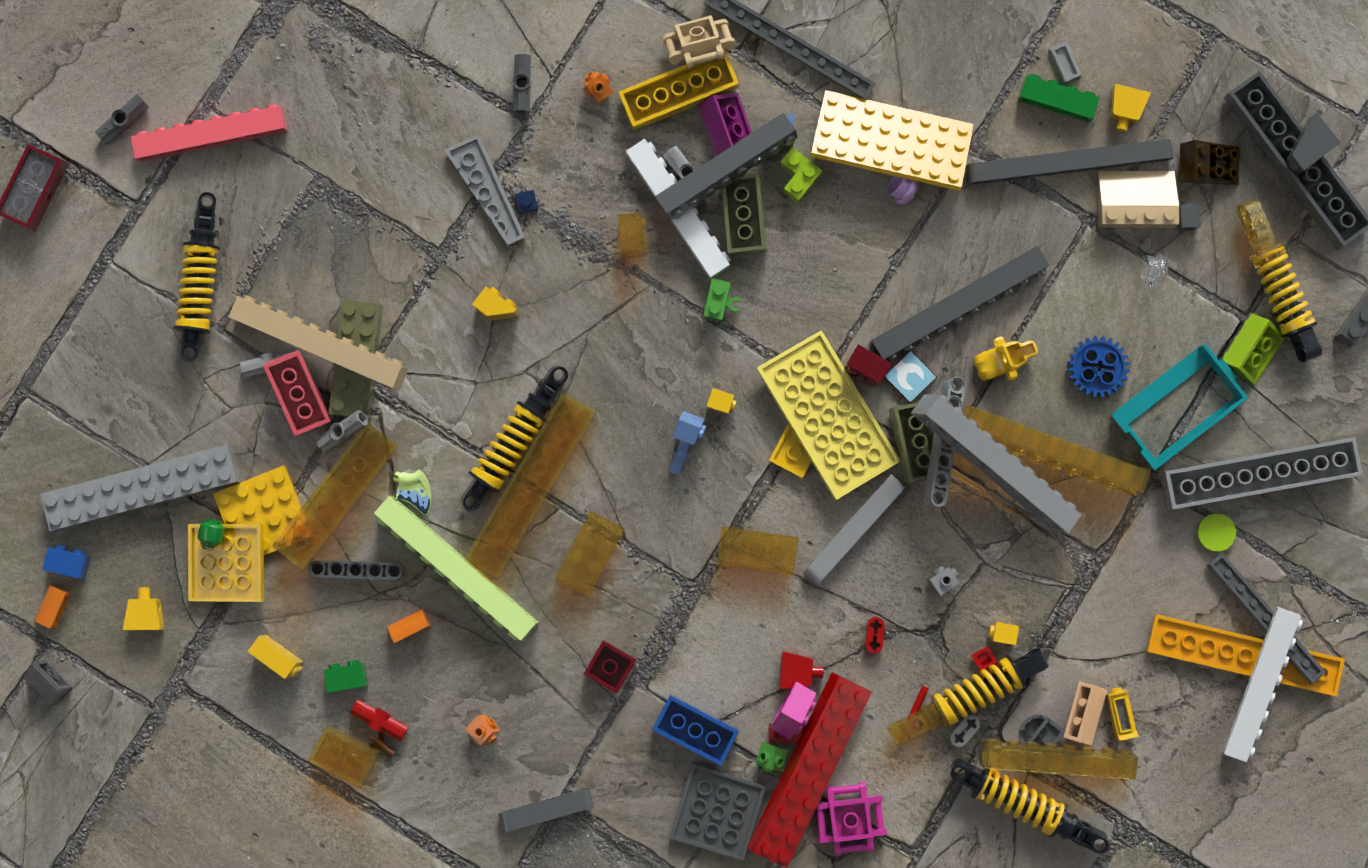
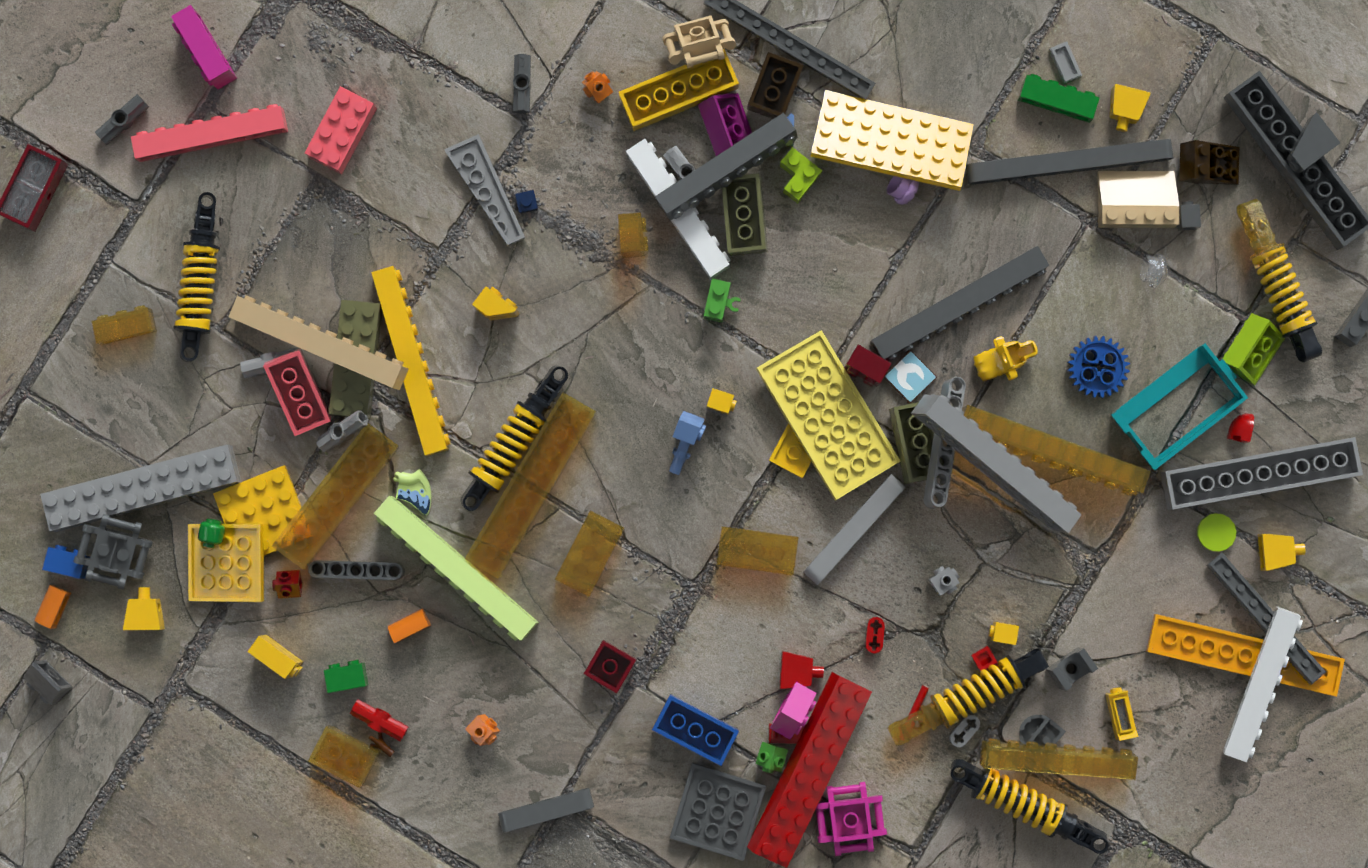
(113, 551): none -> dark grey brick
(124, 325): none -> clear yellow brick
(203, 47): none -> dark pink brick
(288, 584): none -> dark red brick
(340, 130): none -> coral brick
(409, 351): none -> yellow brick
(775, 86): none -> dark brown brick
(1082, 663): none -> dark grey piece
(1085, 713): light nougat brick -> none
(1241, 428): none -> red brick
(1278, 551): none -> yellow torso

